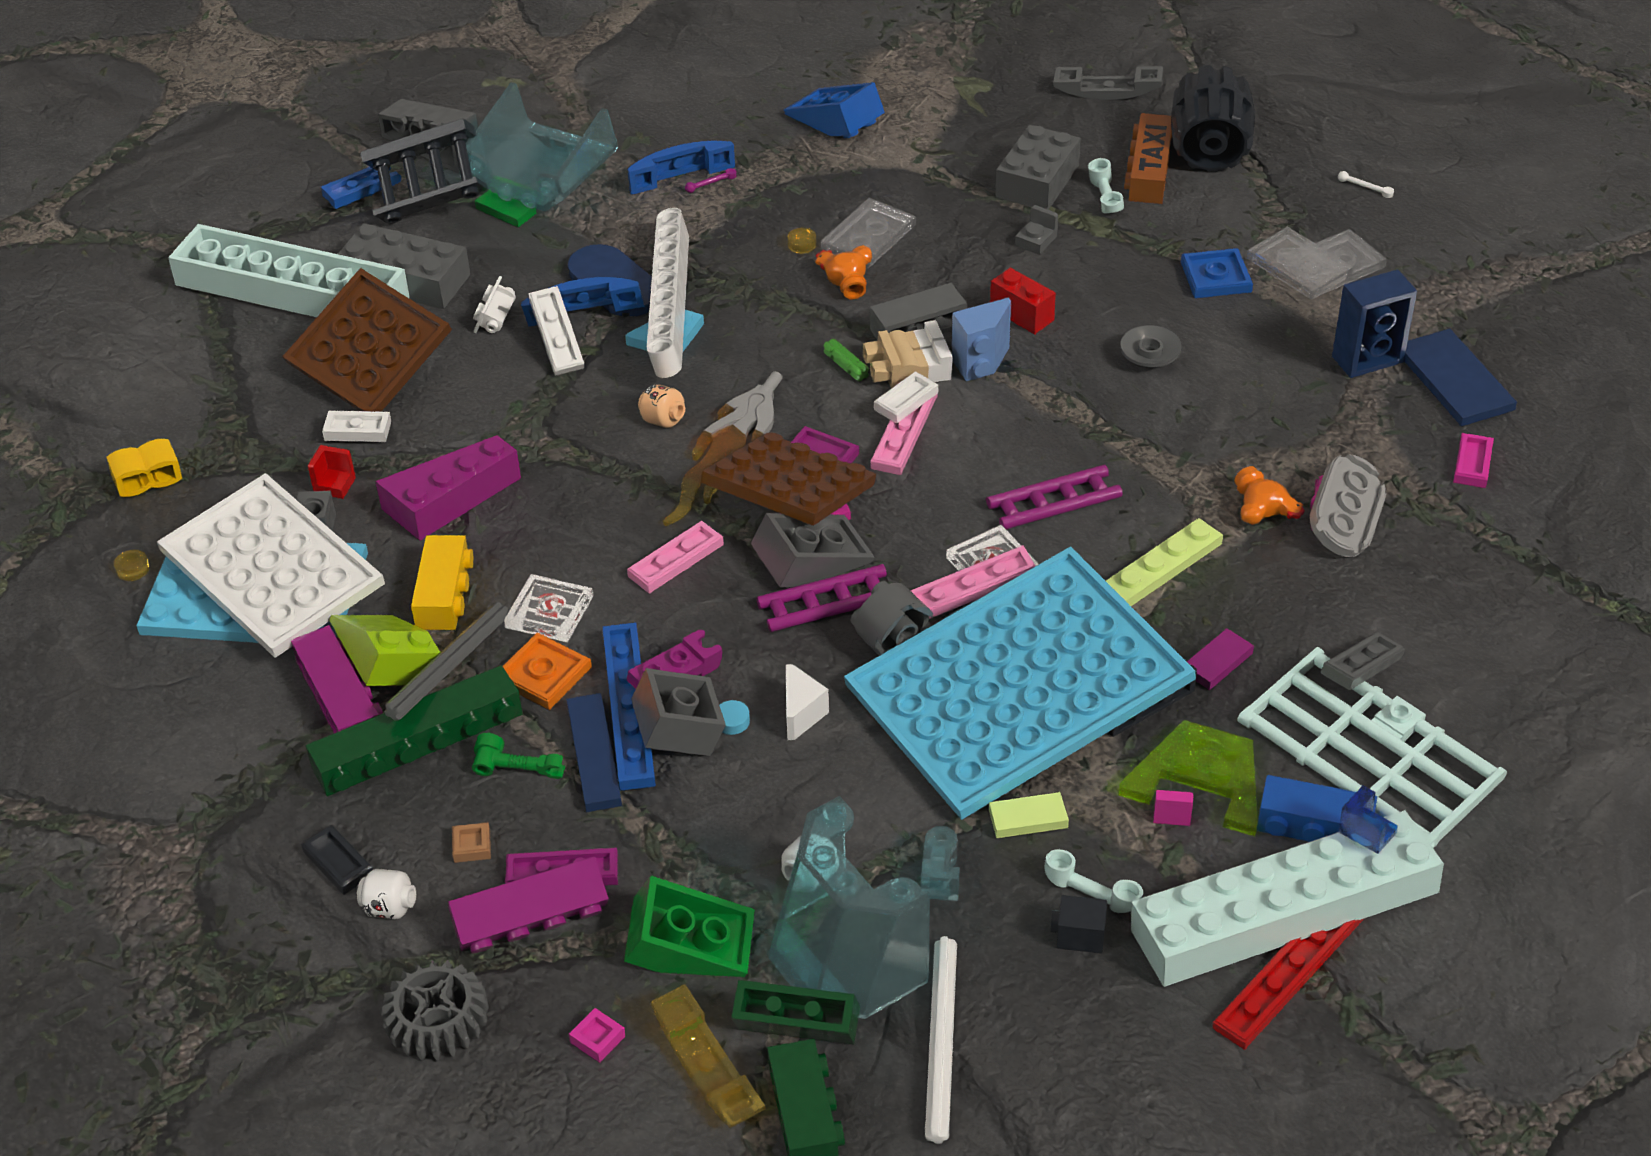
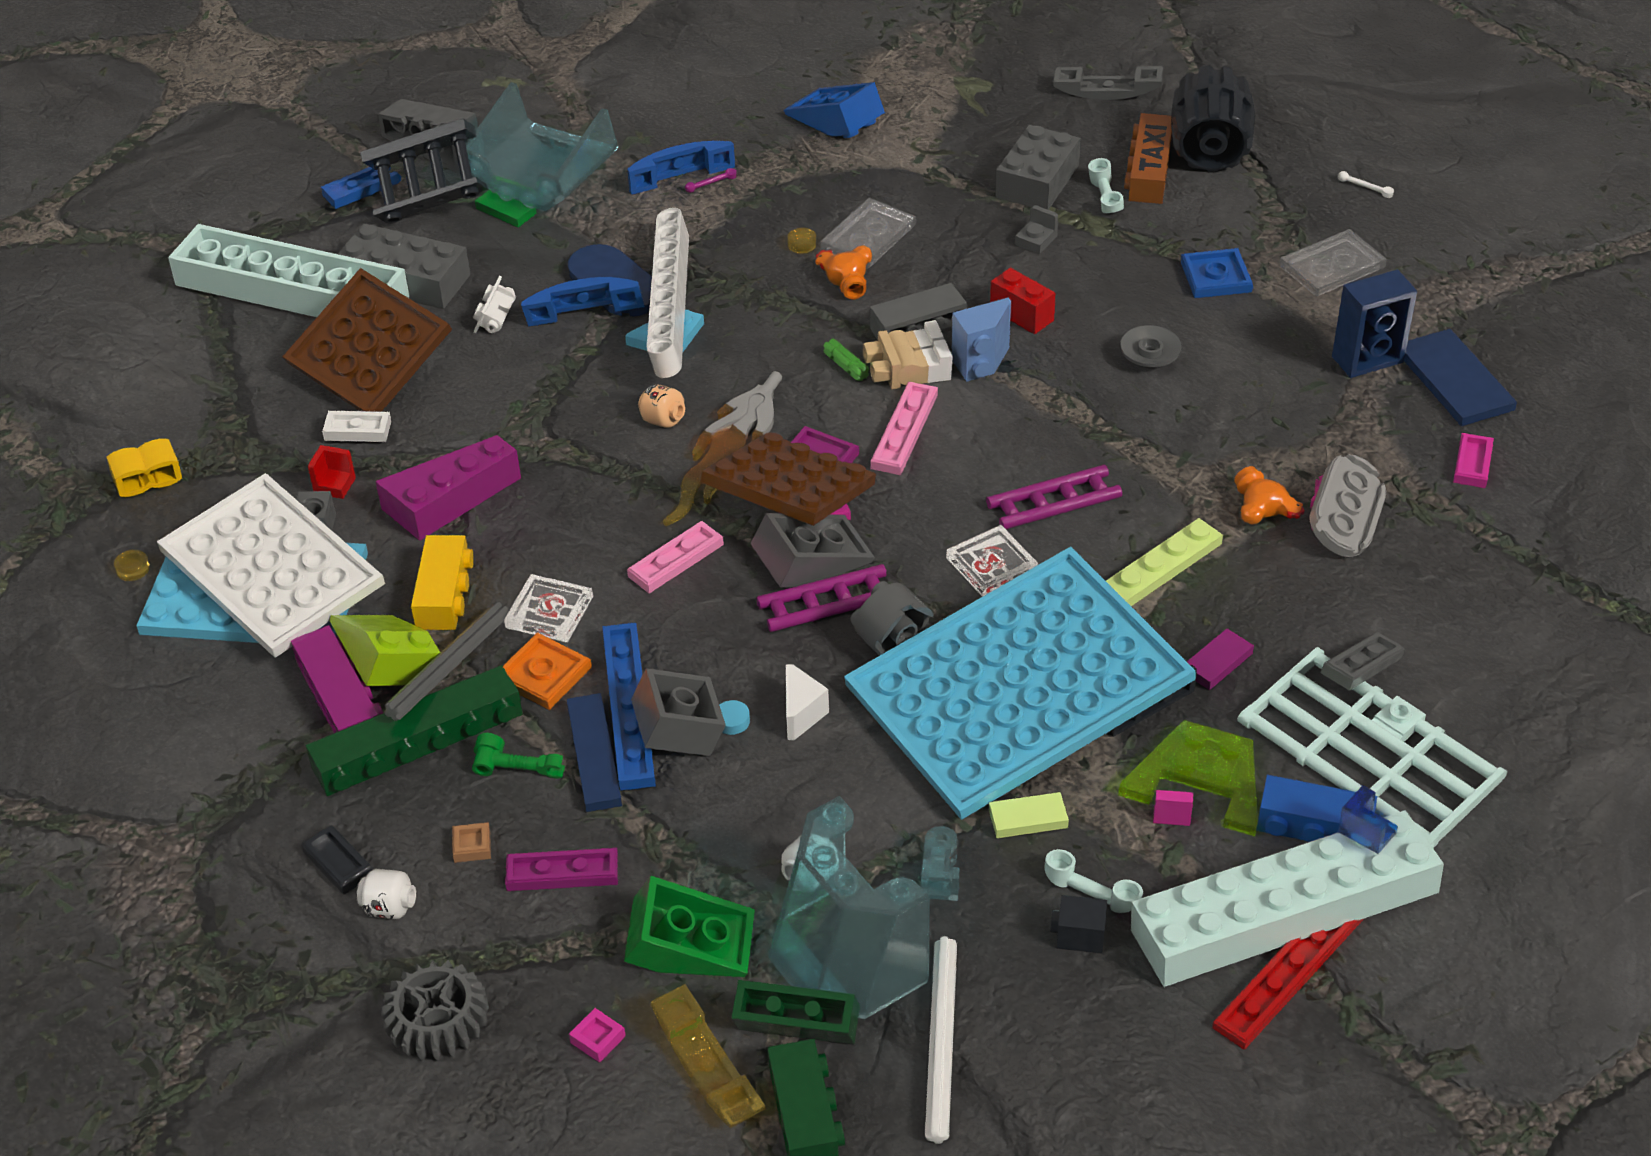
(528, 904): magenta brick -> none
(556, 330): white tile -> none
(683, 658): magenta plate -> none
(906, 397): white tile -> none
(973, 581): bright pink tile -> none
(1299, 262): clear tile -> none

